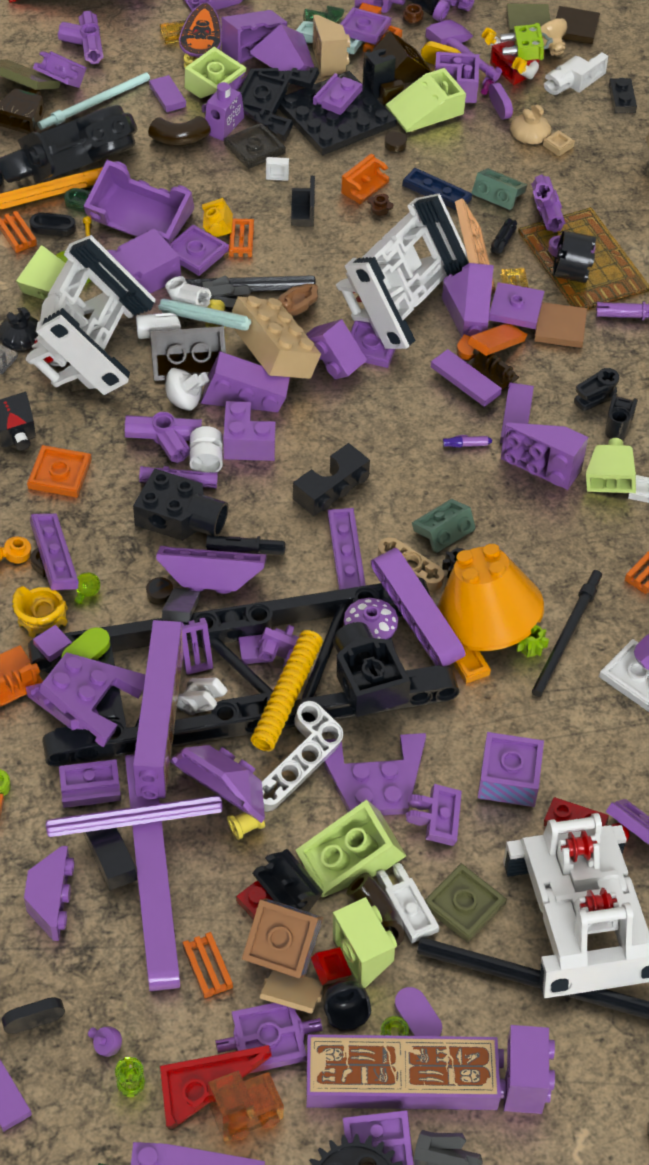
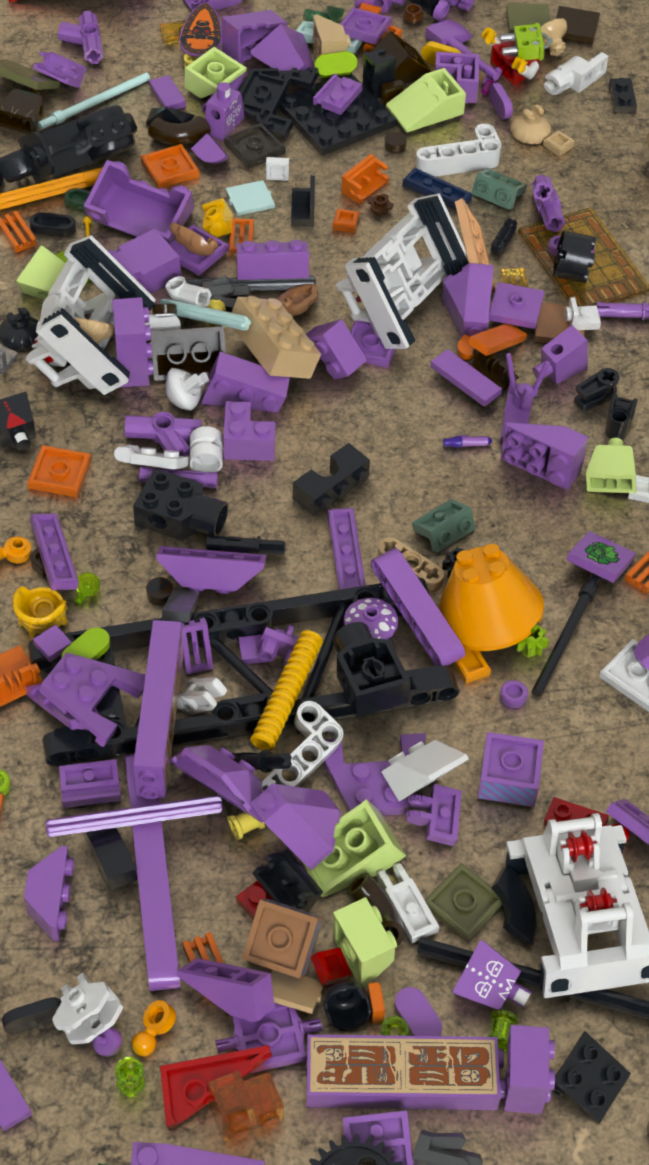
(85, 1008): none -> white hinge
(96, 329): none -> tan hair
(131, 339): none -> medium lavender brick
(148, 457): none -> white hinge
(158, 1019): none -> light orange plate
(164, 308): none -> dark brown tile
(168, 114): none -> black slope
(170, 166): none -> orange tile
(192, 241): none -> medium nougat arm
(209, 150): none -> medium lavender brick
(234, 989): none -> medium lavender slope
(250, 198): none -> light aqua piece
(265, 760): none -> black axle
(272, 260): none -> medium lavender slope
(301, 819): none -> medium lavender slope
(340, 63): none -> lime tile
(346, 220): none -> orange tile
(377, 1003): none -> orange tile
(421, 767): none -> white slope
(462, 156): none -> white beam
(491, 979): none -> medium lavender torso
(501, 1025): none -> clear neon green bush
(513, 694): none -> medium lavender tile
(517, 905): none -> black tile
(524, 392): none -> medium lavender plant
(565, 354): none -> medium lavender torso
(582, 316): none -> white bracket
(590, 1077): none -> black hinge
(601, 556): none -> medium lavender tile

